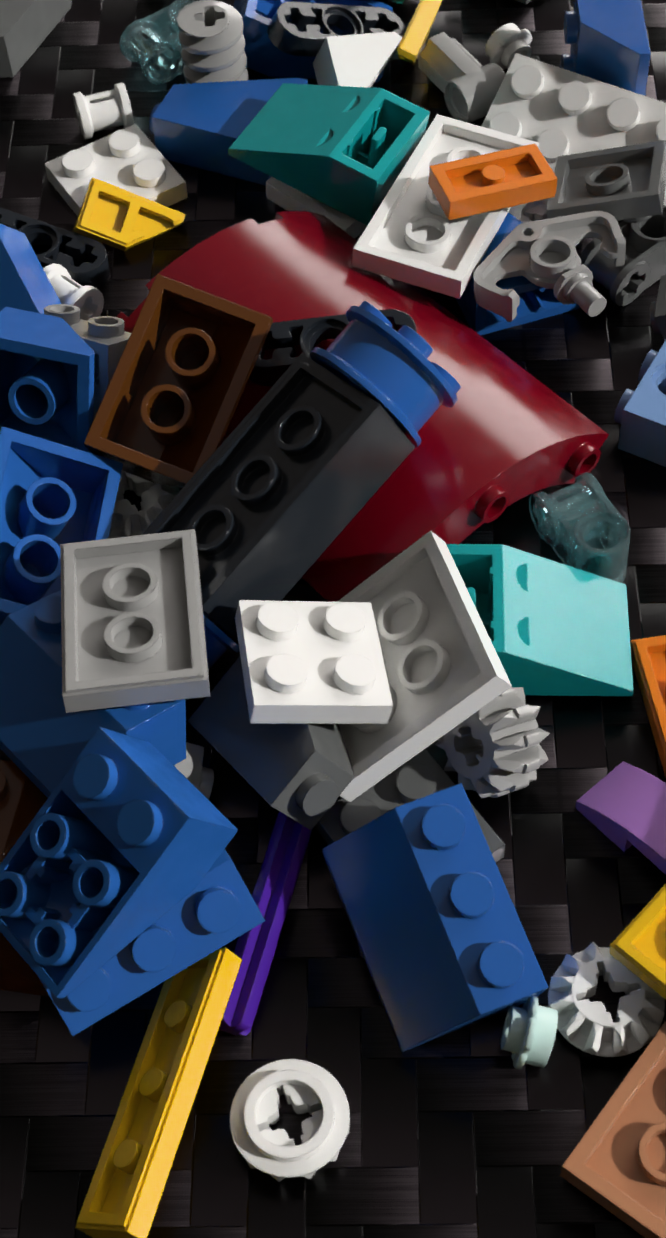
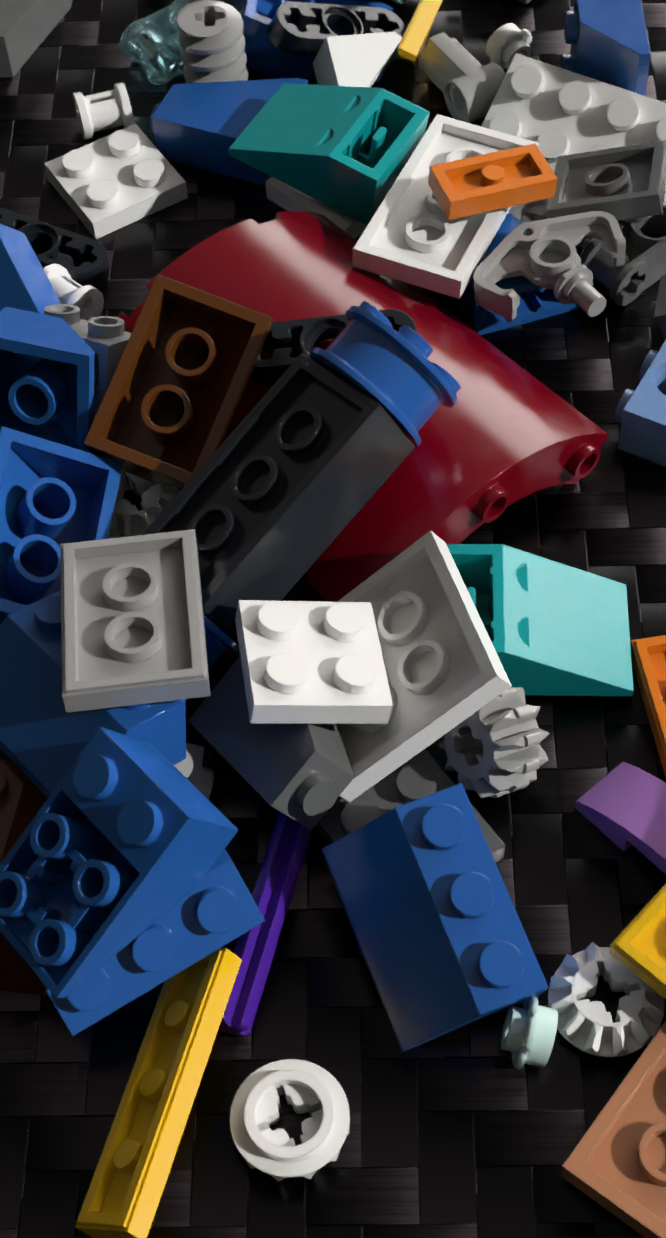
(122, 217): yellow tile -> none
(583, 527): clear light blue piece -> none

